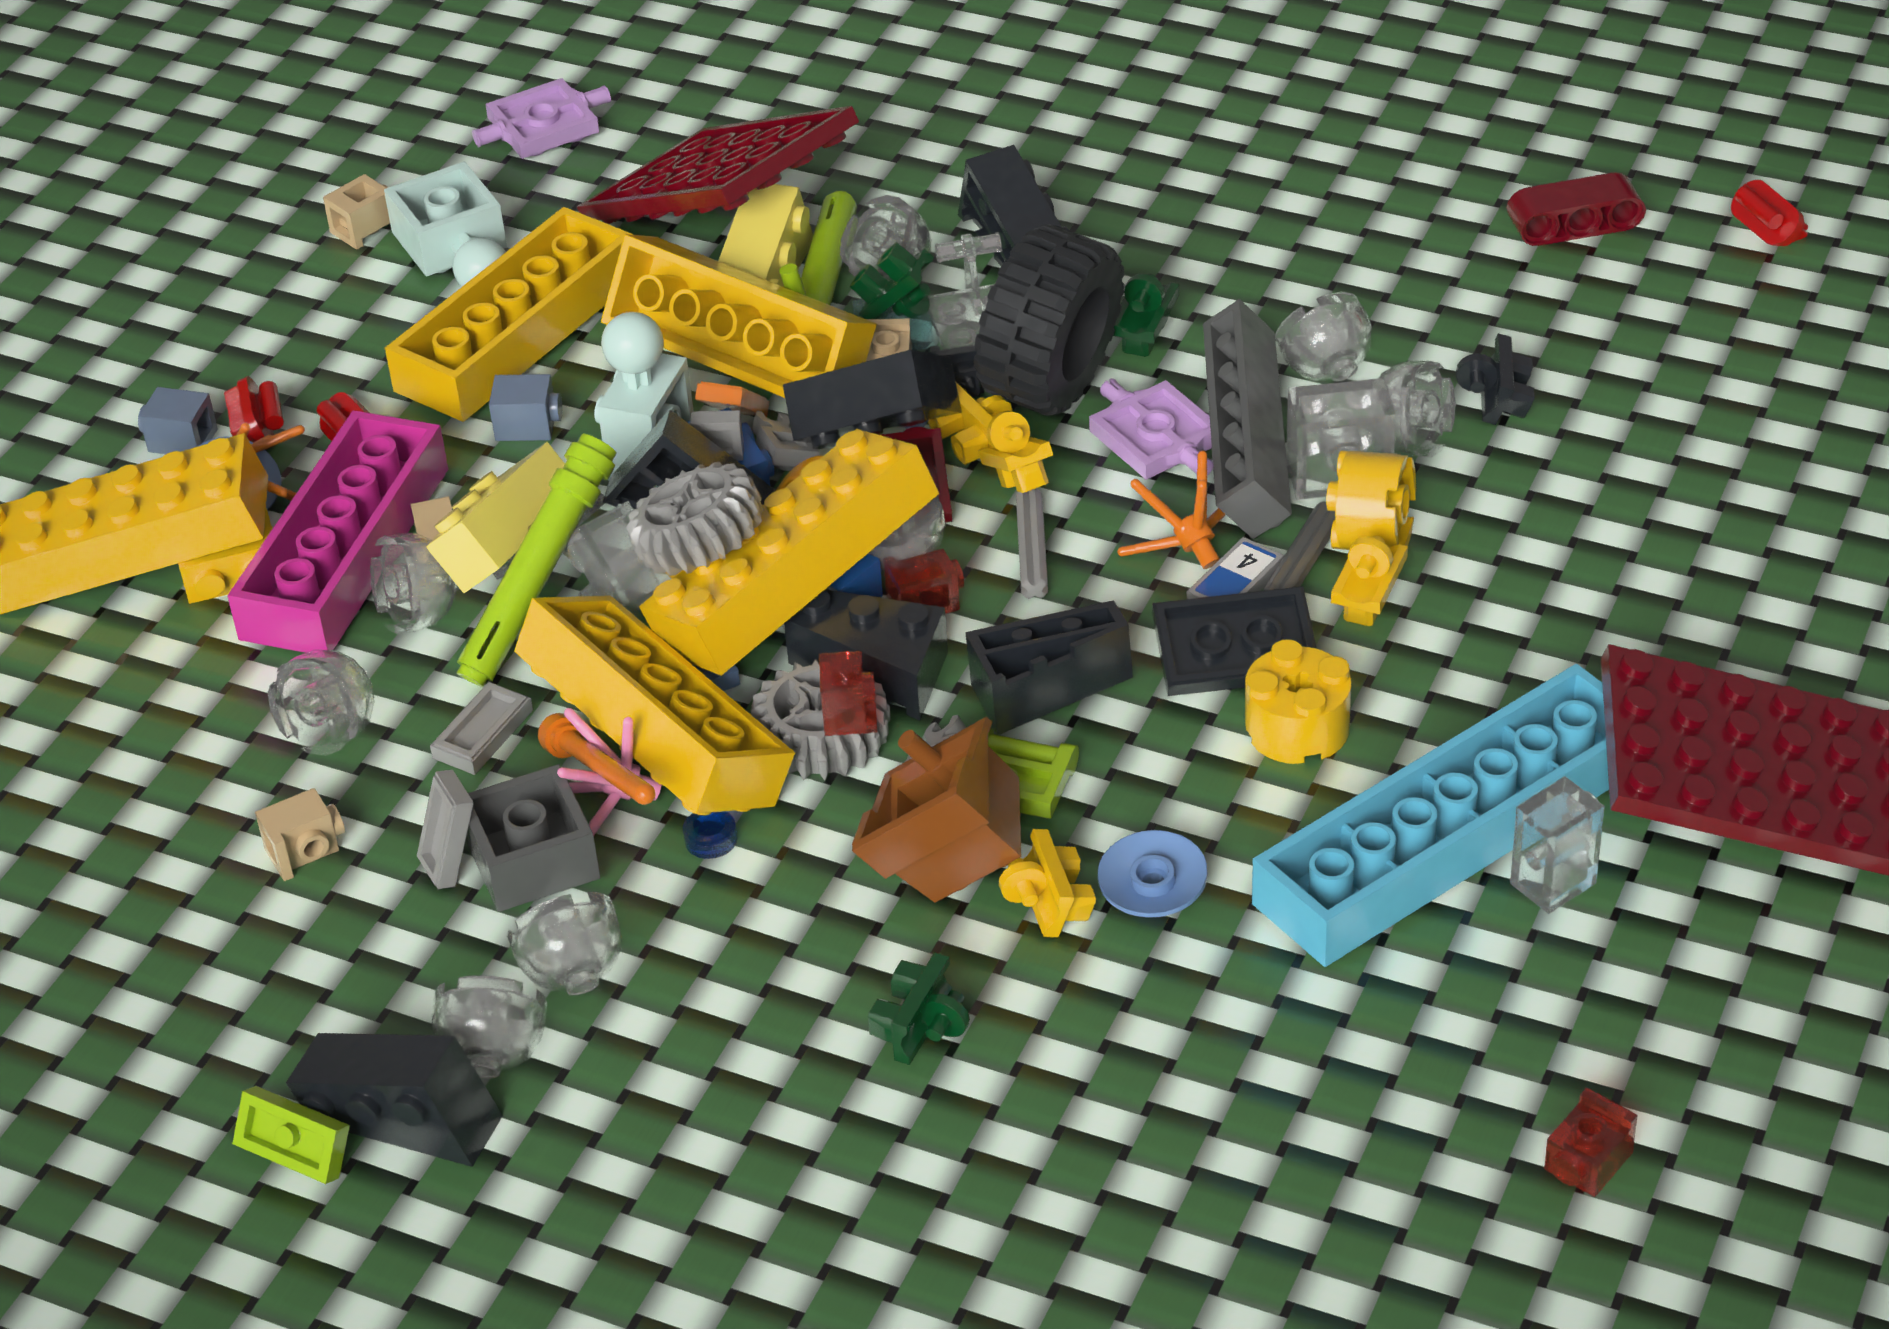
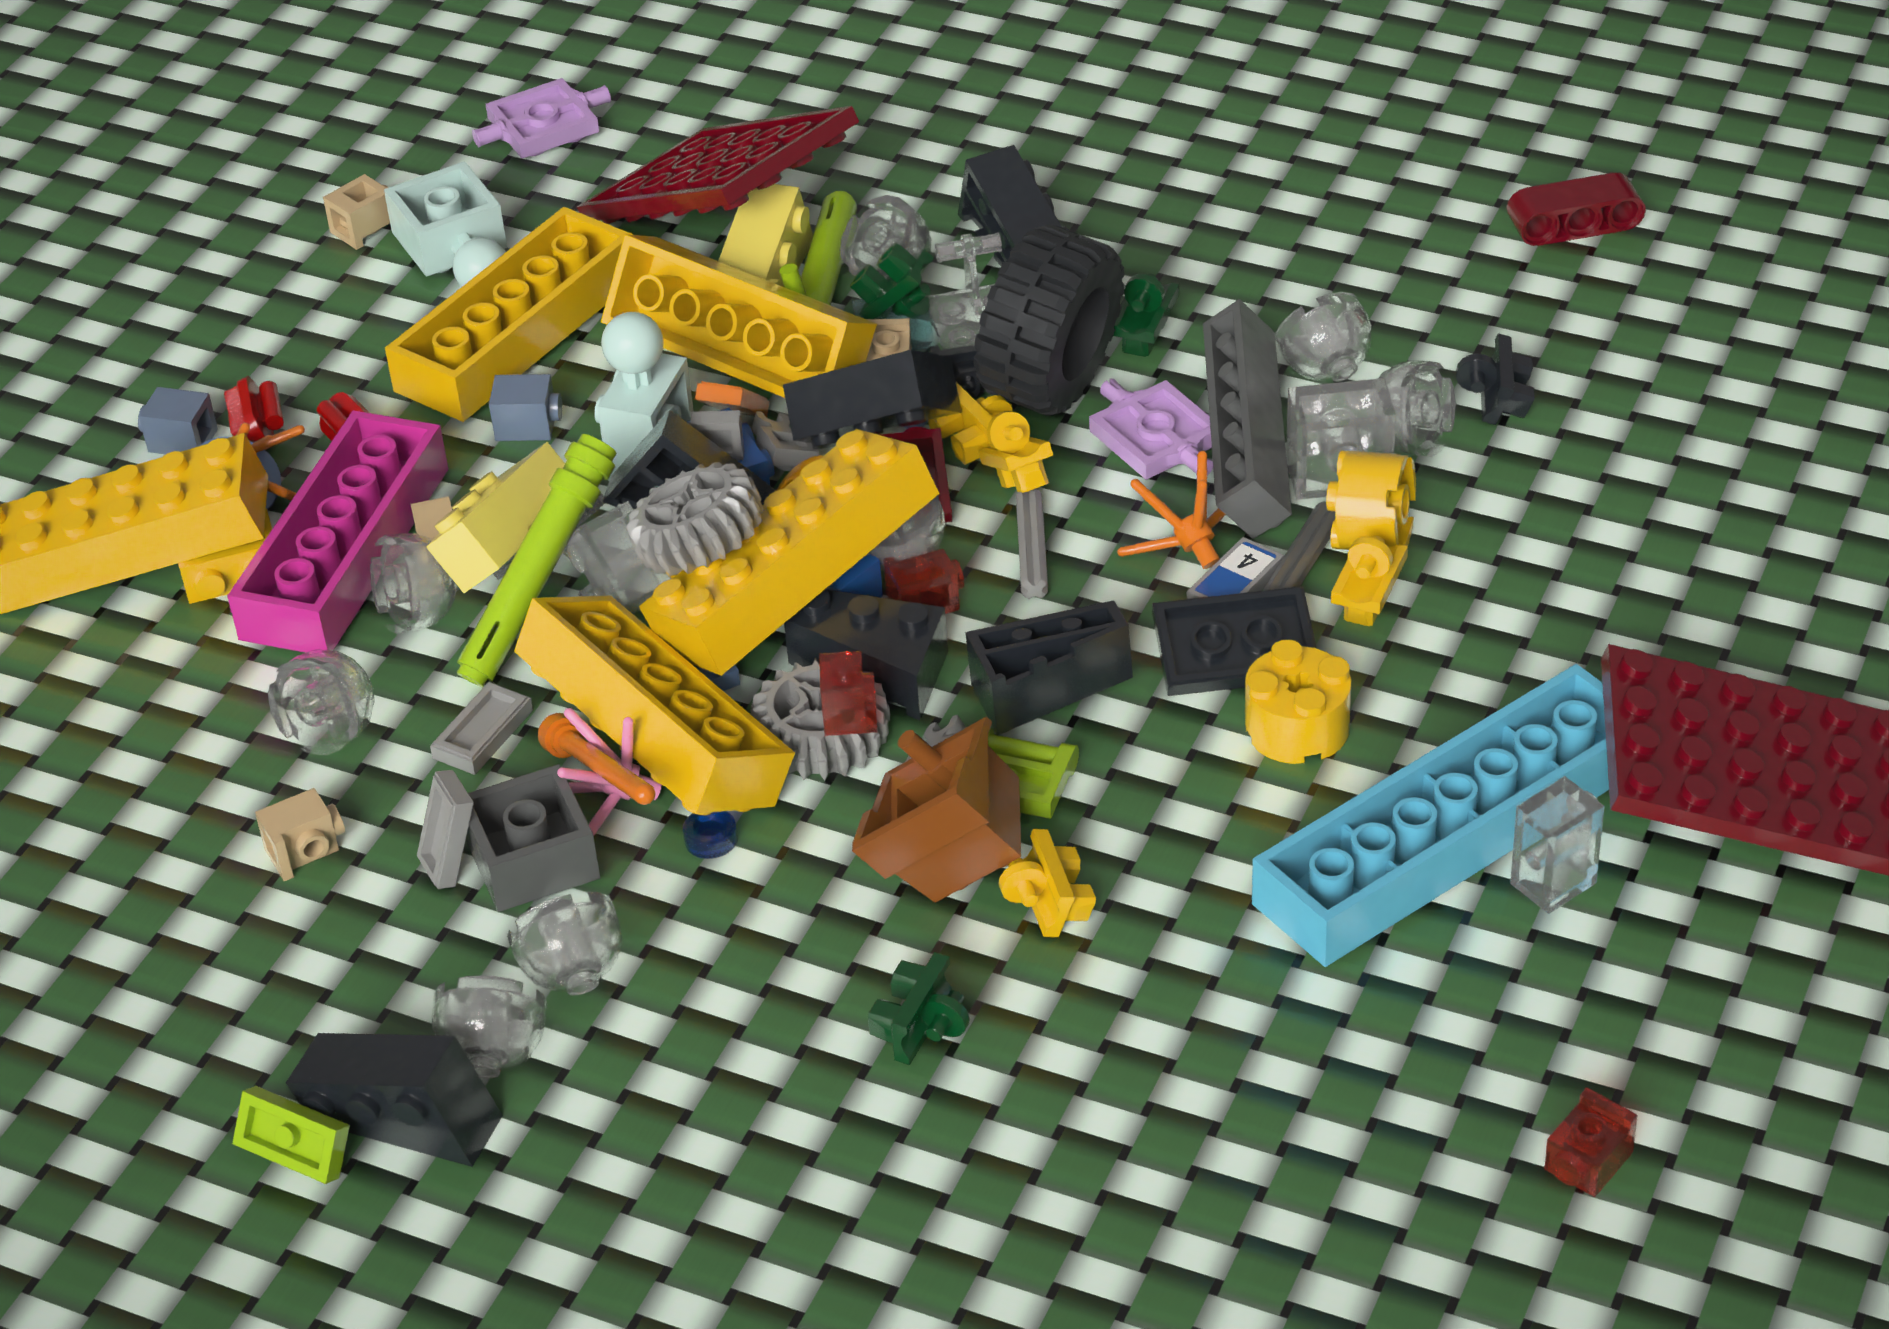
(1152, 873): medium blue dish -> none
(1768, 214): red piece -> none

